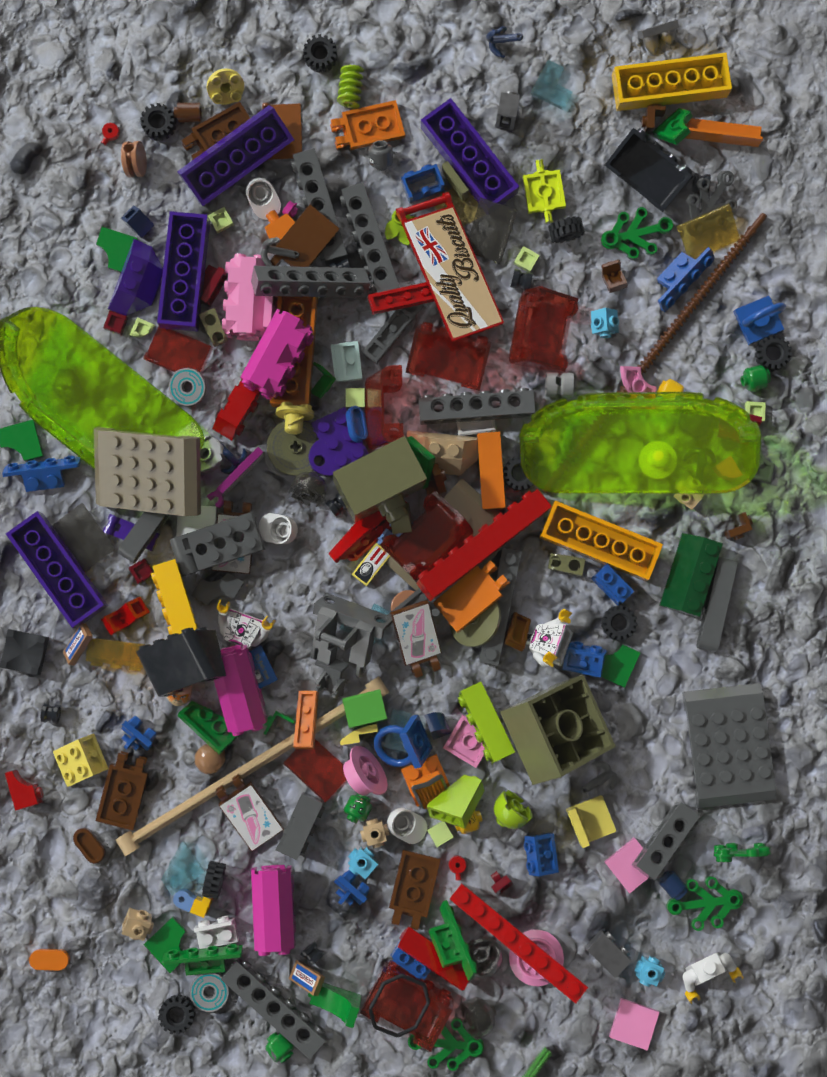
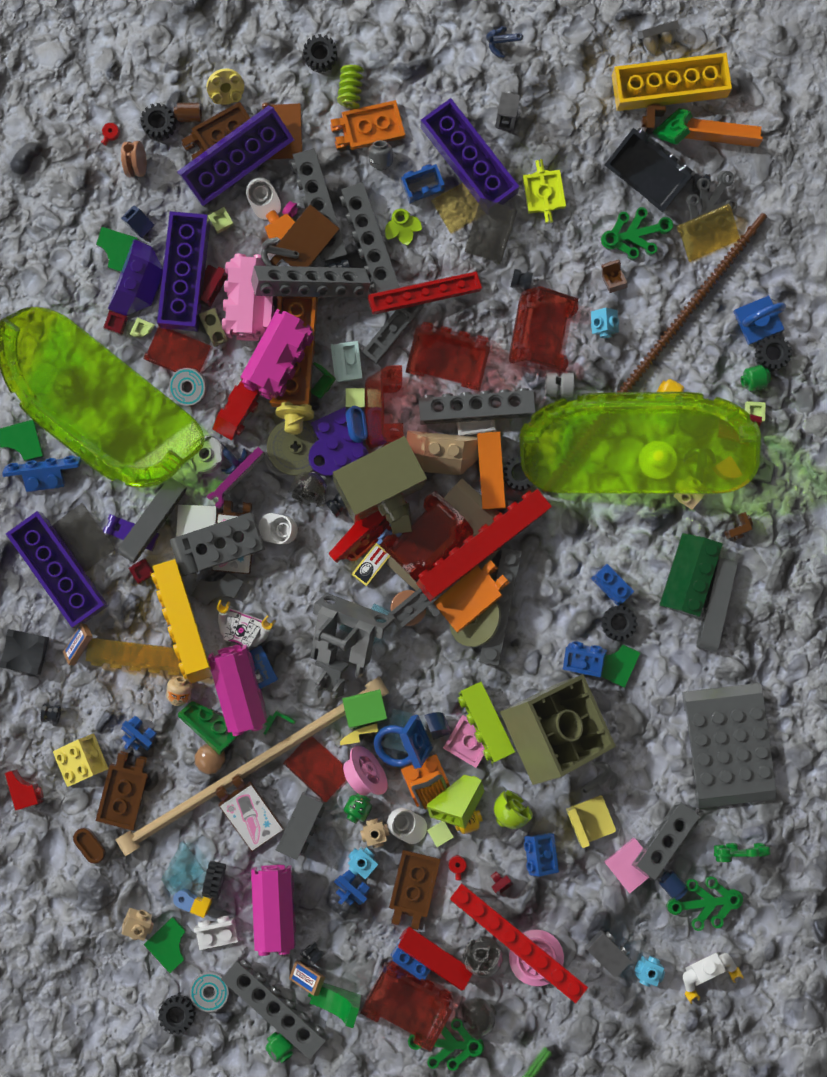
(49, 959): orange tile -> none
(125, 616): red slope -> none
(147, 472): dark tan slope -> none
(182, 660): black windscreen -> none
(203, 960): green bracket -> none
(306, 720): orange tile -> none
(417, 636): tile -> none
(420, 1016): black piece -> none
(424, 458): green tile -> none
(438, 482): reddish brown bracket -> none
(450, 268): flag -> none
(450, 943): green bracket -> none
(455, 181): olive tile -> none
(517, 632): reddish brown tile -> none
(526, 259): yellowish green tile -> none
(547, 87): clear light blue tile -> none
(551, 640): torso -> none
(566, 229): black tyre -> none
(566, 564): olive leg -> none
(601, 541): light orange brick -> none
(634, 381): bright pink tile -> none
(634, 1024): bright pink tile -> none
(681, 275): blue bracket -> none

